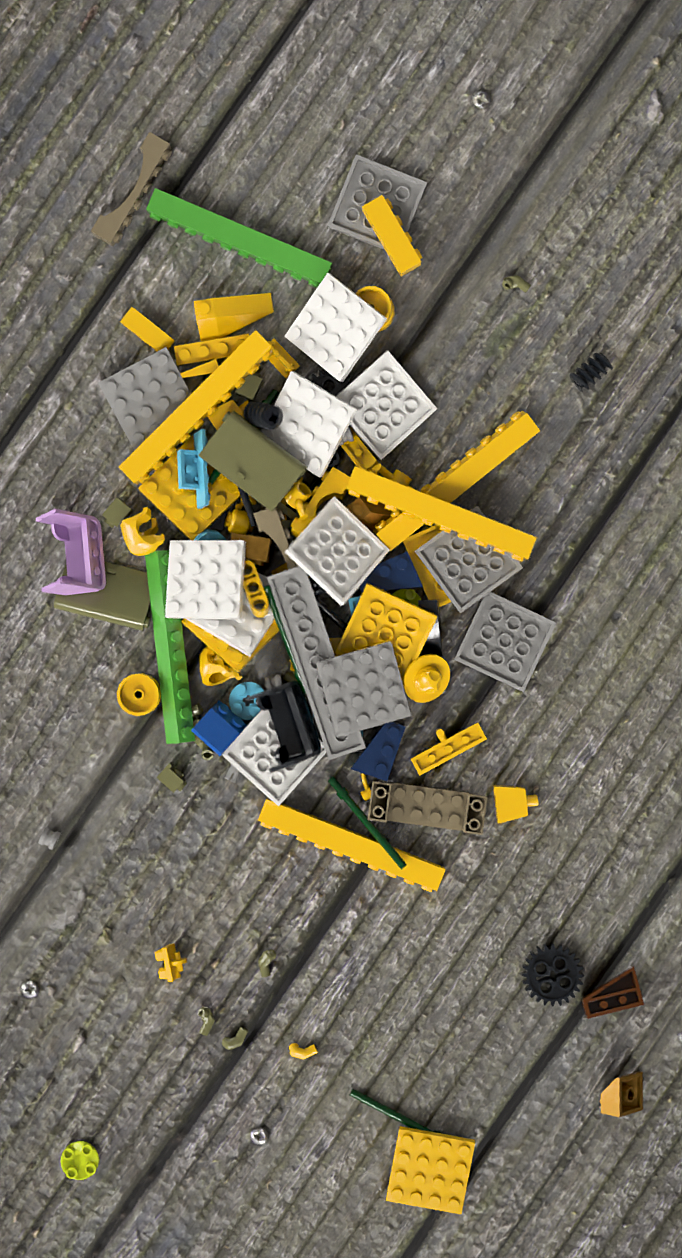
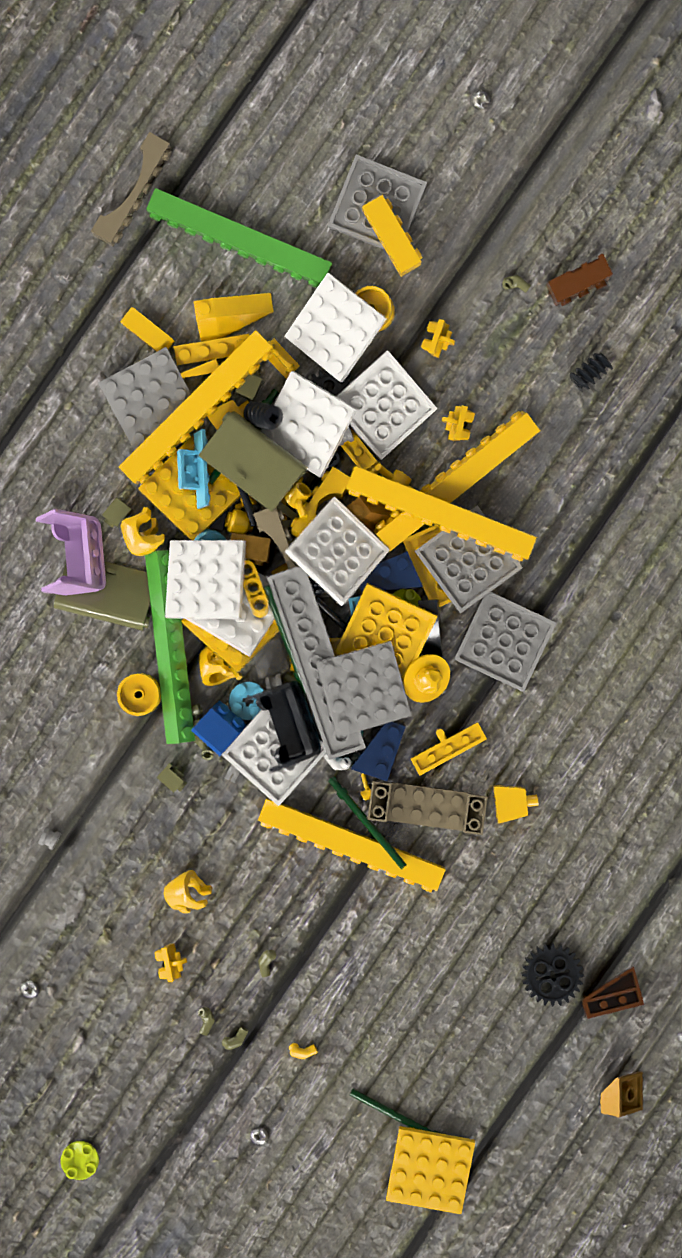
(177, 892): none -> yellow piece
(338, 763): none -> white arm
(440, 340): none -> yellow hips
(455, 423): none -> yellow hips
(580, 281): none -> reddish brown wedge

